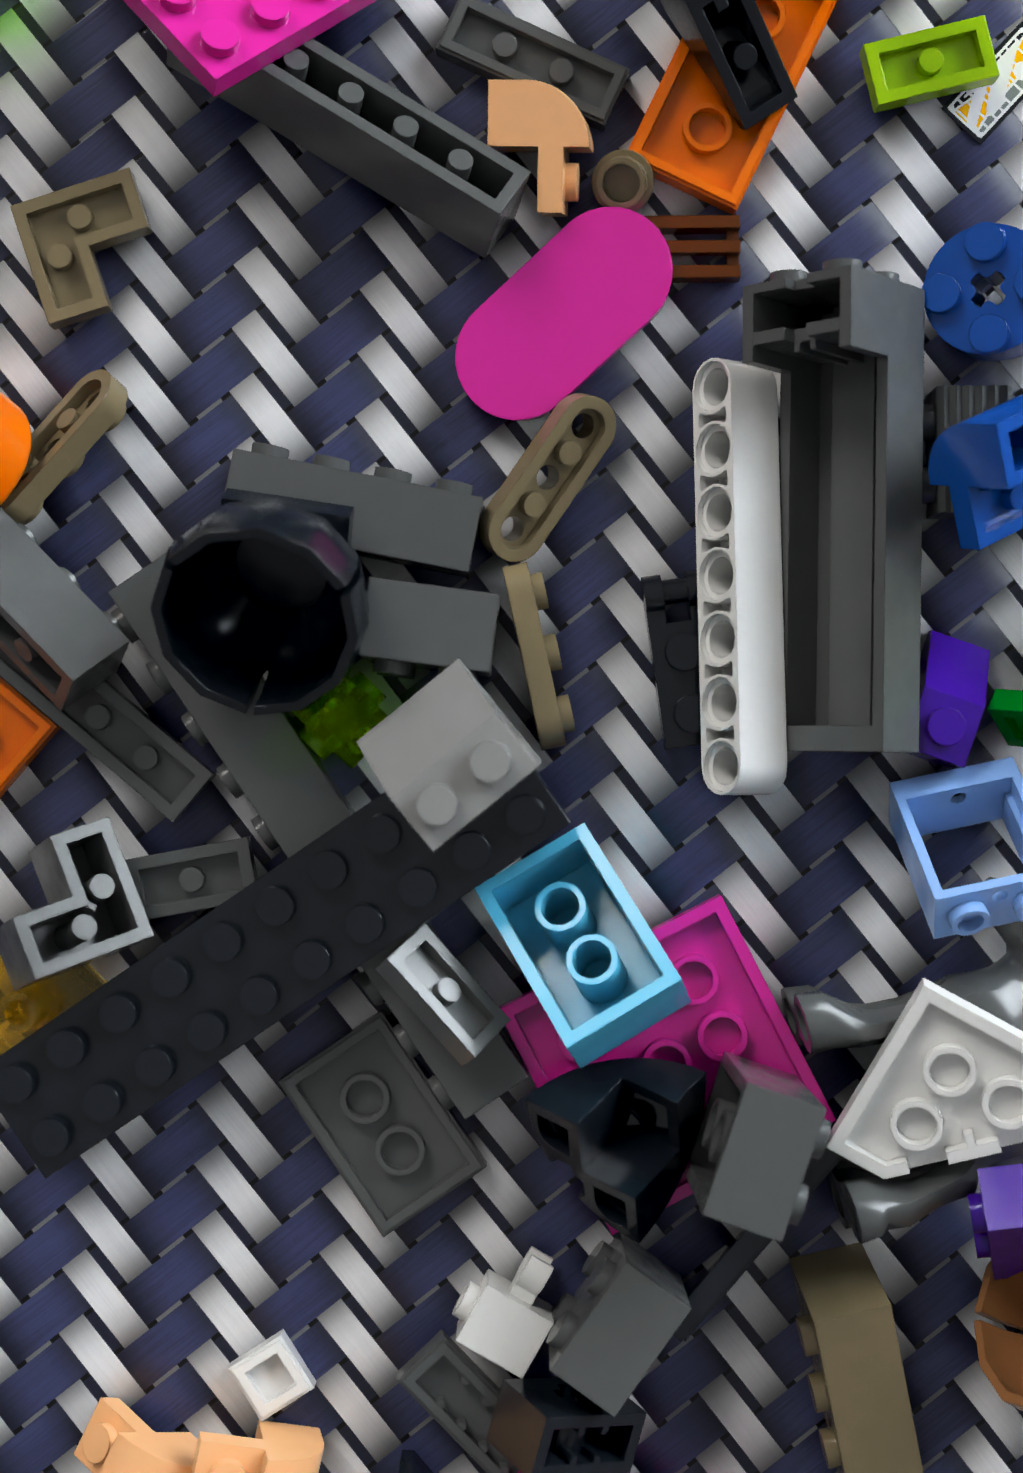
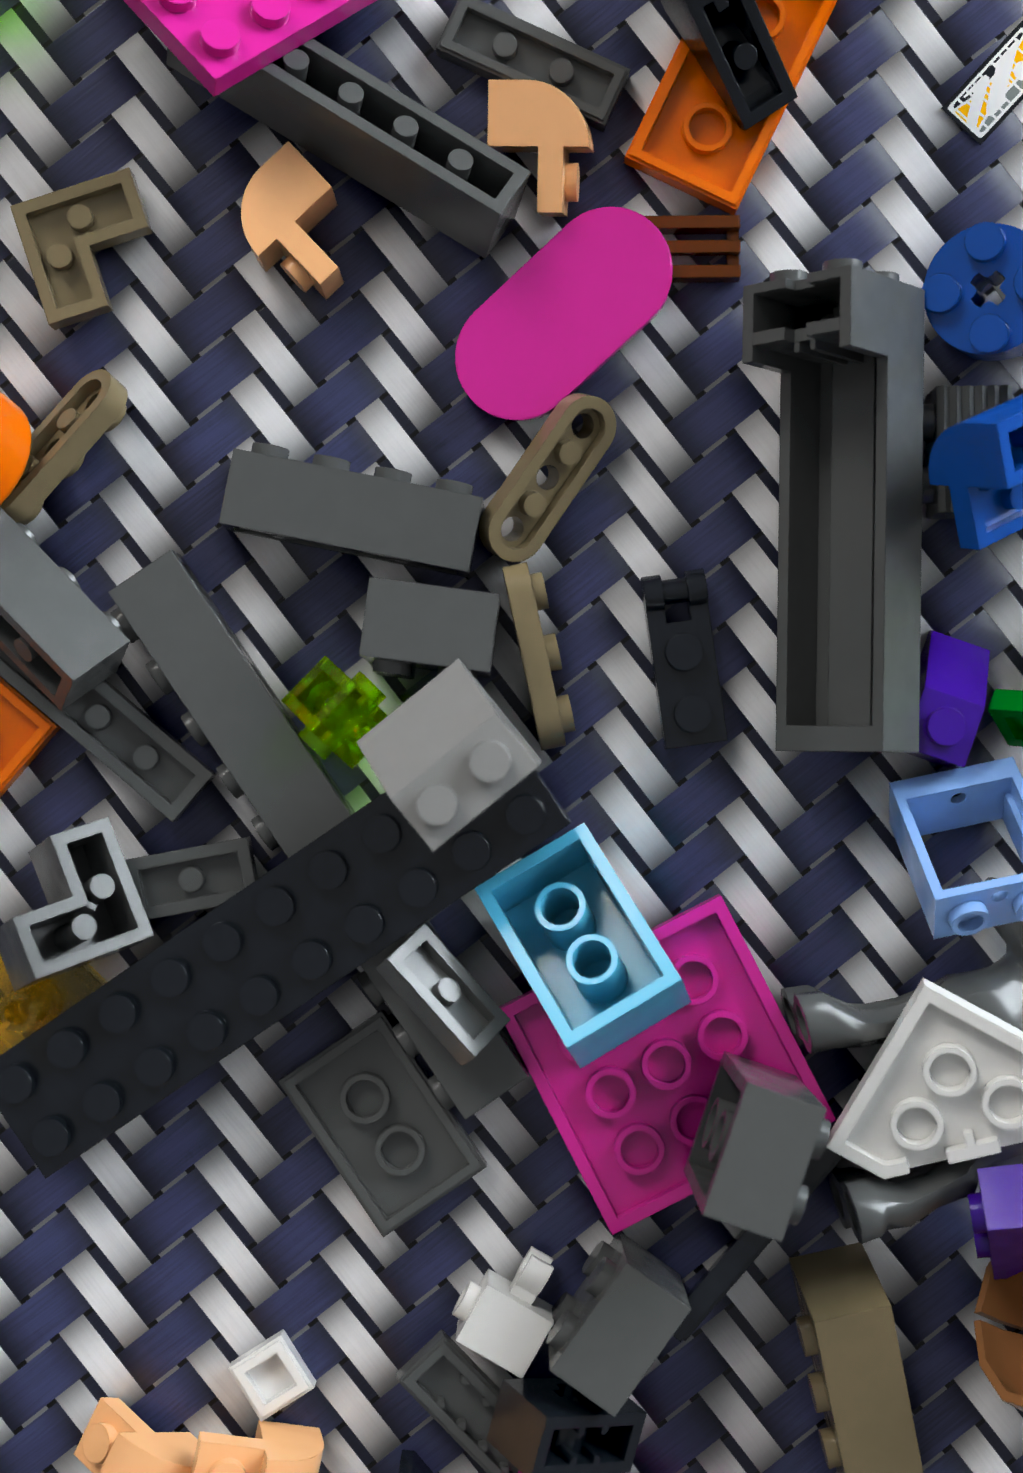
(259, 592): black plate -> none
(279, 210): none -> light nougat brick
(623, 180): dark tan plate -> none
(624, 1134): black brick -> none
(739, 578): white beam -> none
(929, 63): lime plate -> none

